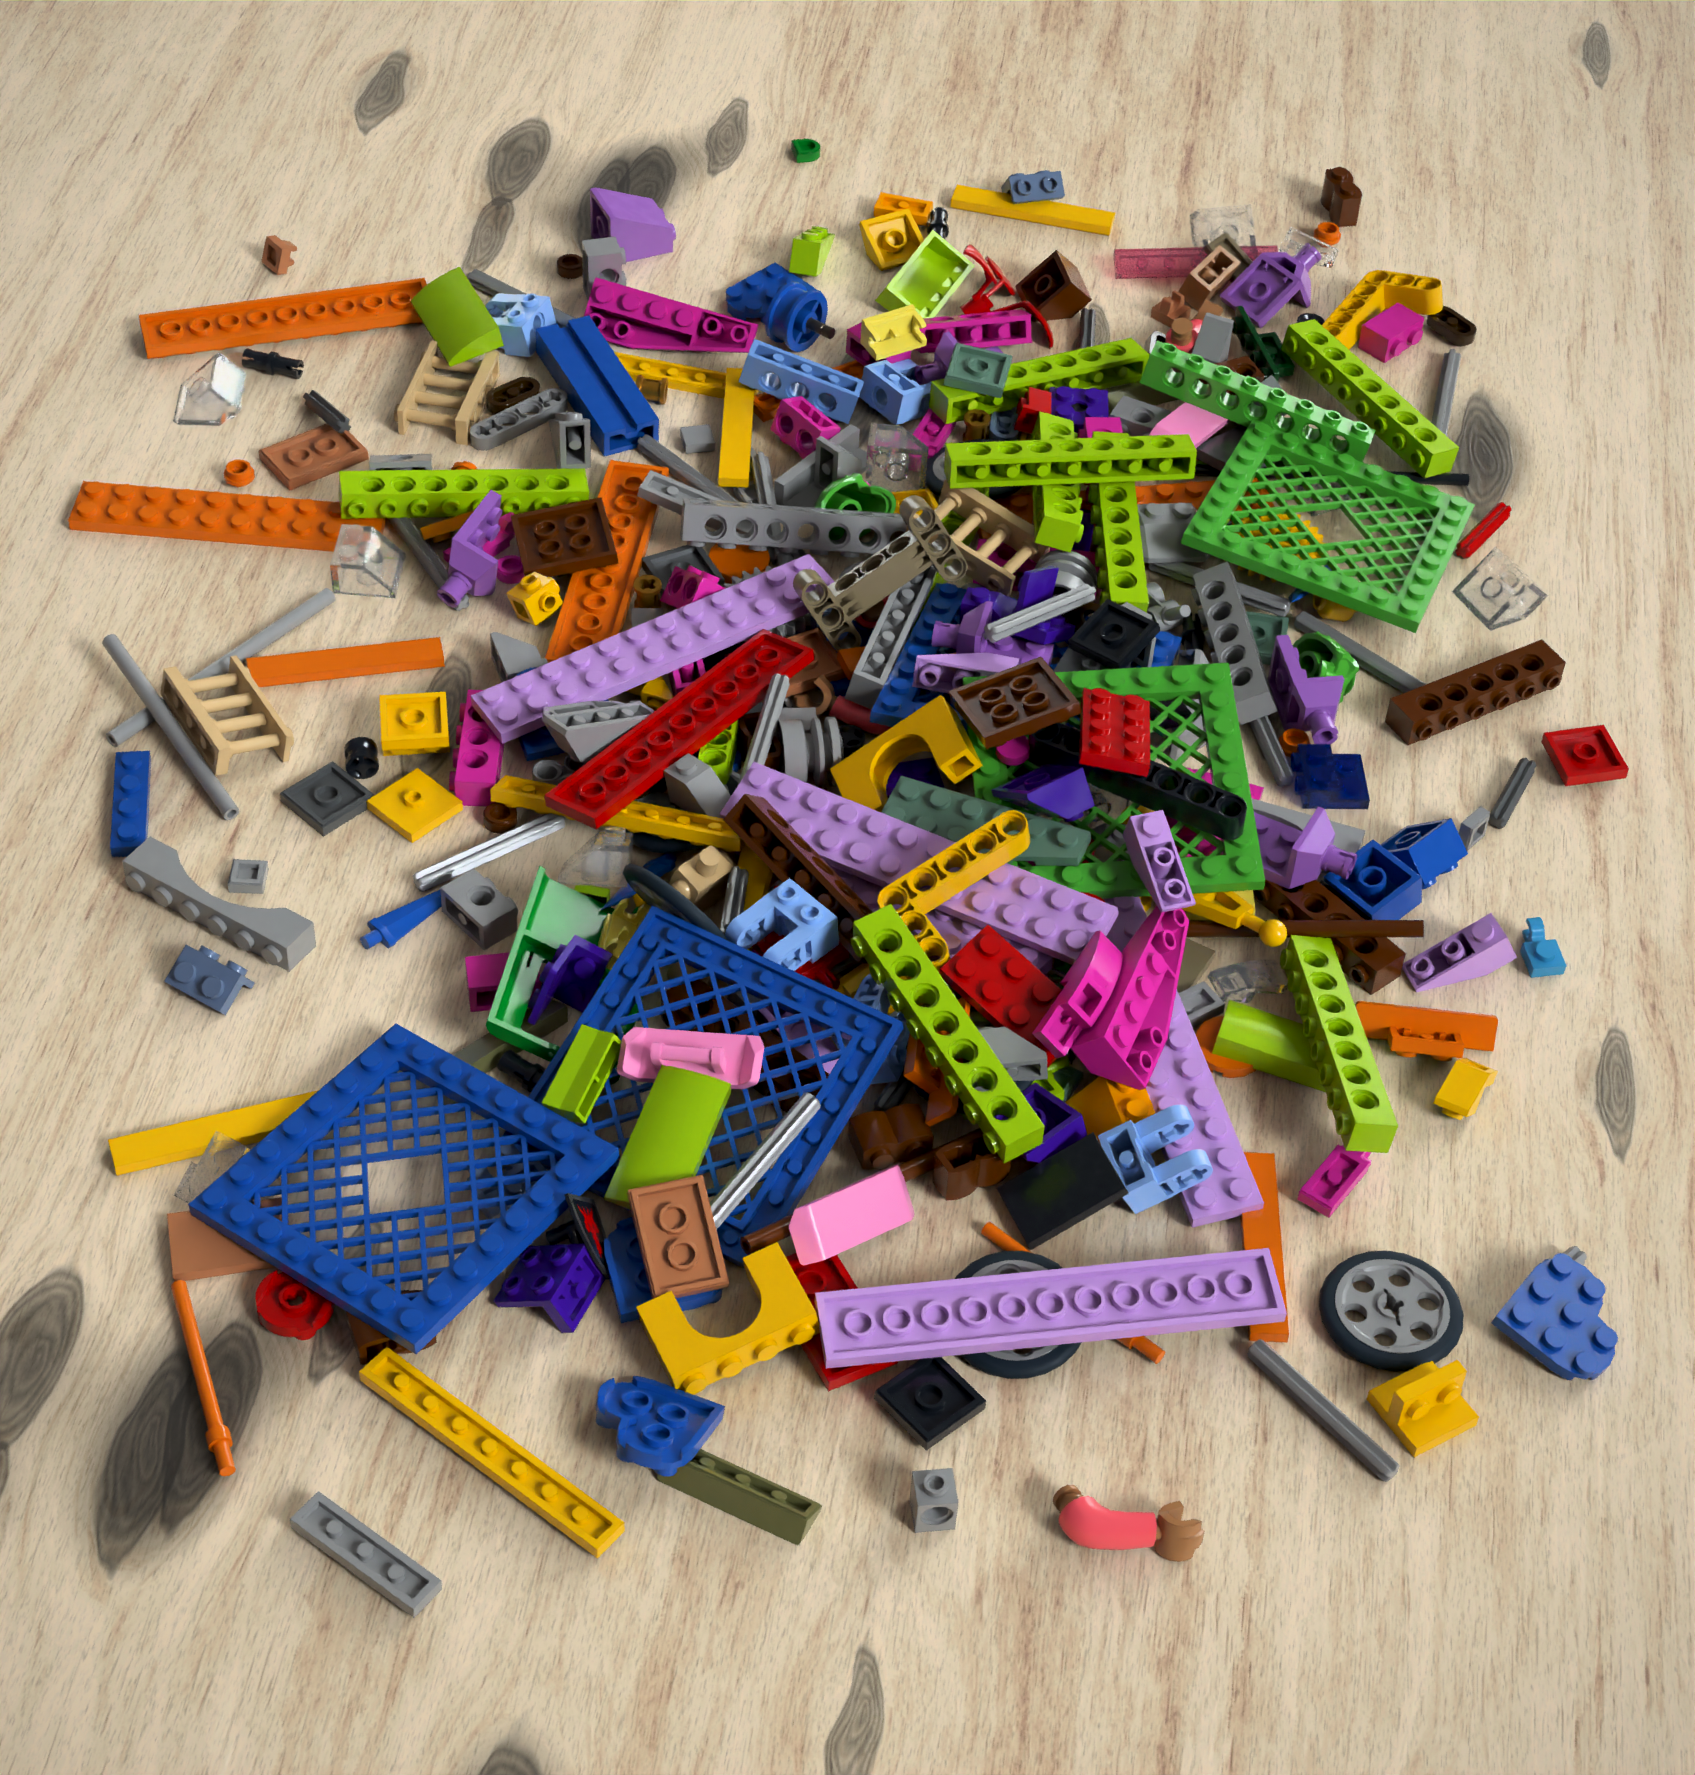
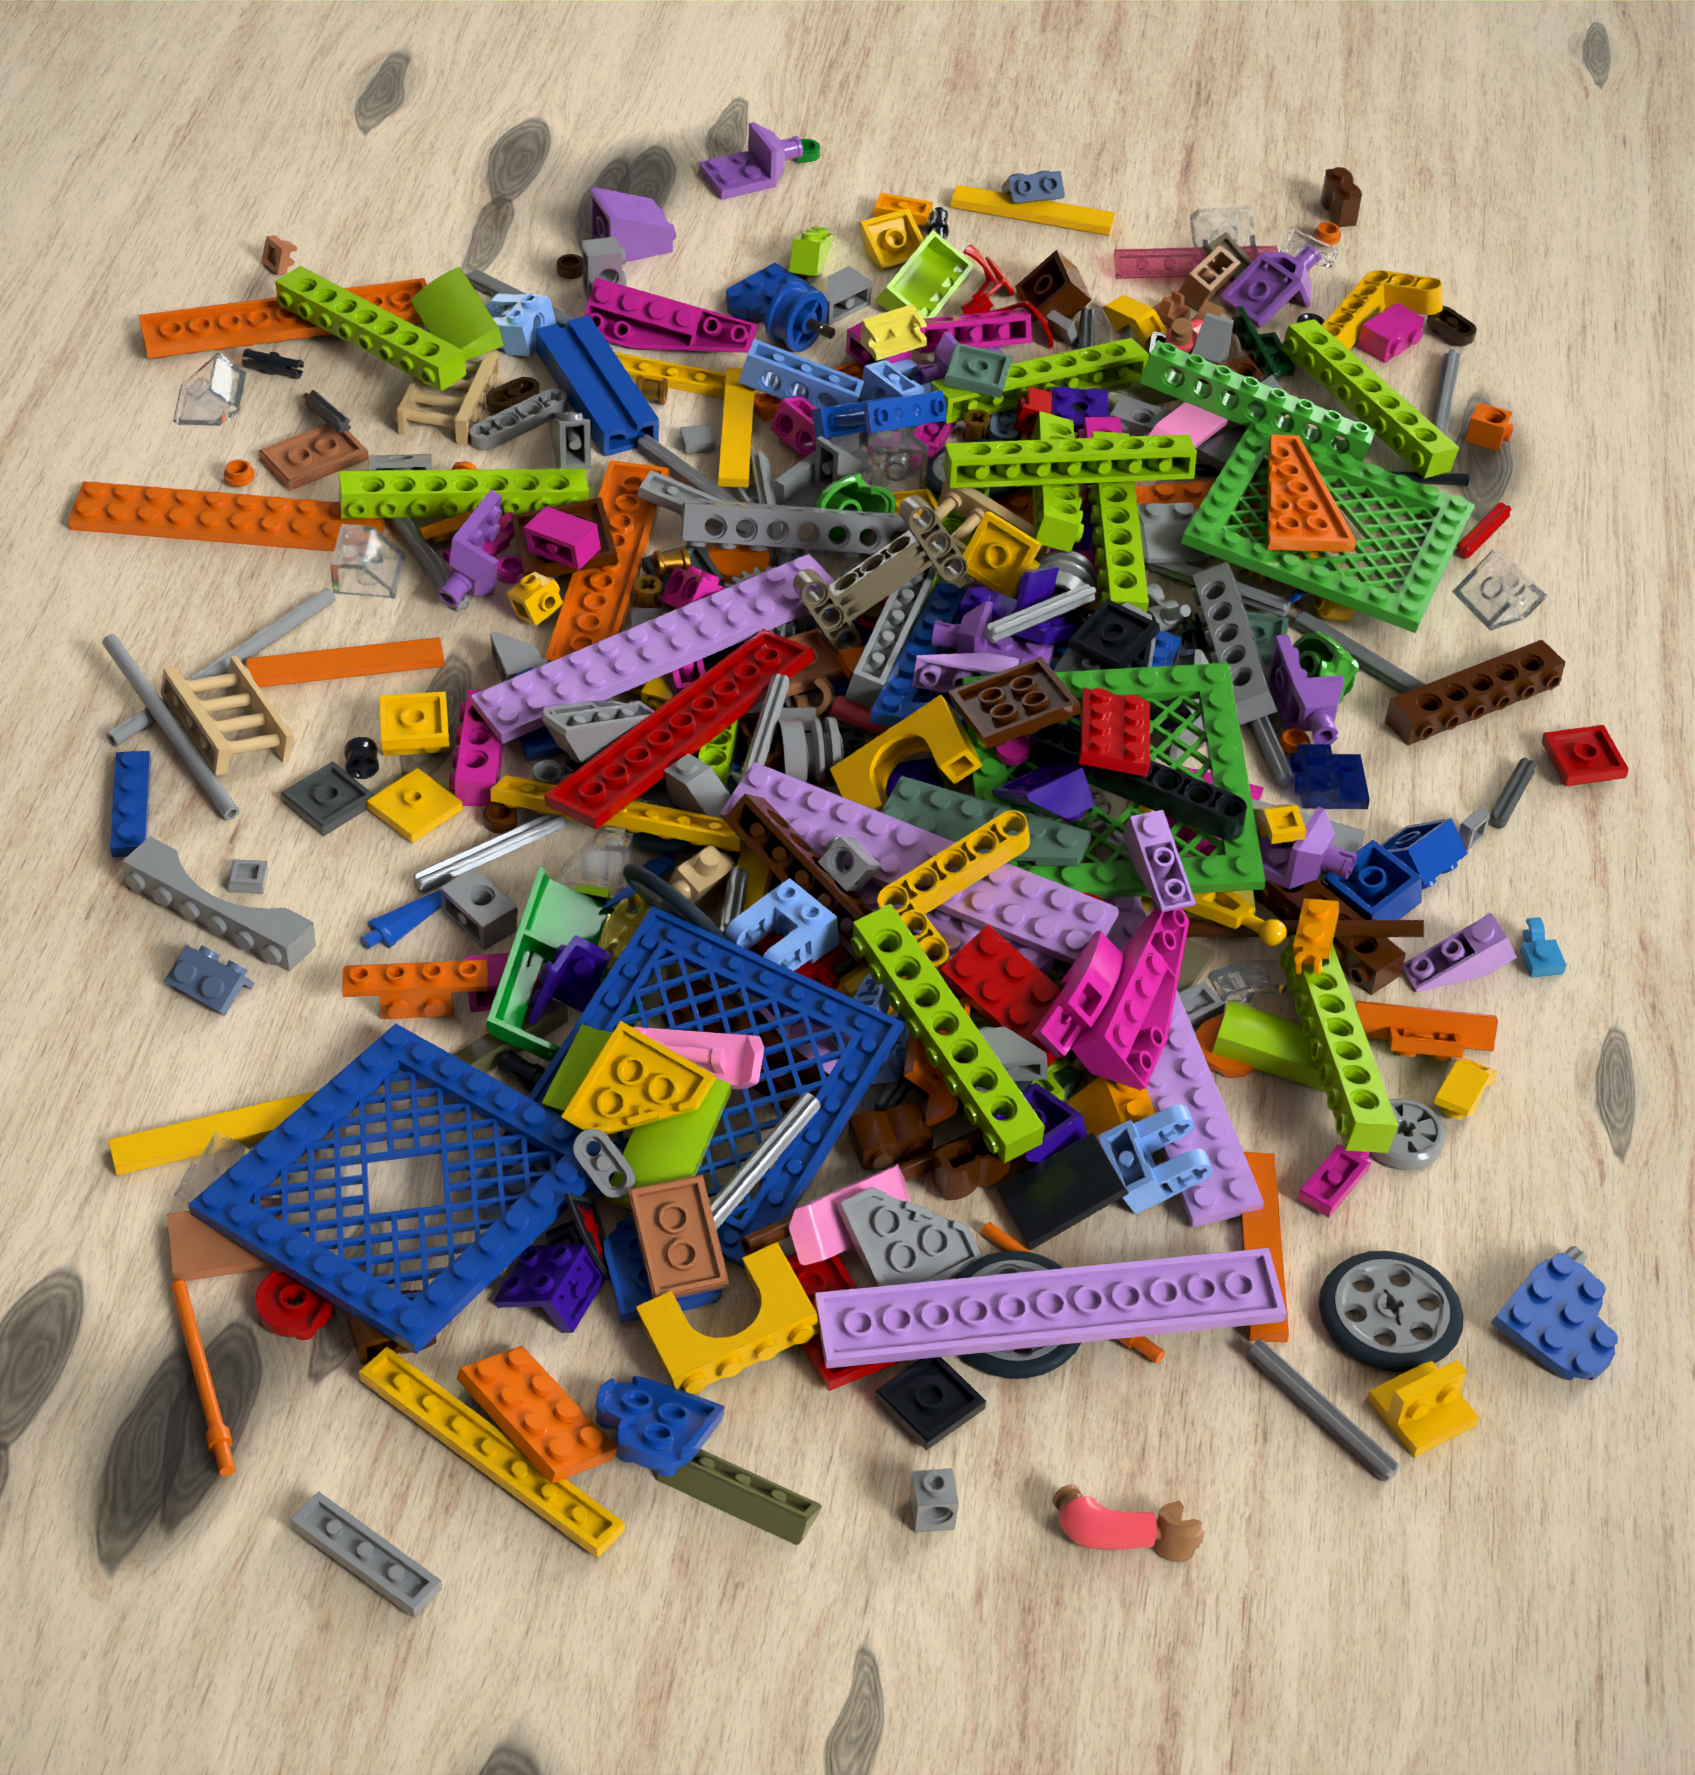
(371, 328): none -> lime brick
(415, 988): none -> orange bracket
(536, 1414): none -> orange plate
(562, 538): none -> dark pink brick
(604, 1164): none -> light grey plate
(636, 1085): none -> yellow plate
(665, 562): none -> pearl gold bush
(753, 169): none -> medium lavender plate
(846, 294): none -> light grey slope
(861, 868): none -> light grey brick
(879, 414): none -> blue fence
(904, 1240): none -> light grey plate
(1000, 554): none -> yellow bracket
(1062, 327): none -> light grey tile
(1139, 316): none -> yellow slope
(1280, 823): none -> yellow slope
(1299, 503): none -> orange wing
(1315, 933): none -> light orange plate
(1425, 1138): none -> light grey wheel
(1489, 426): none -> orange brick

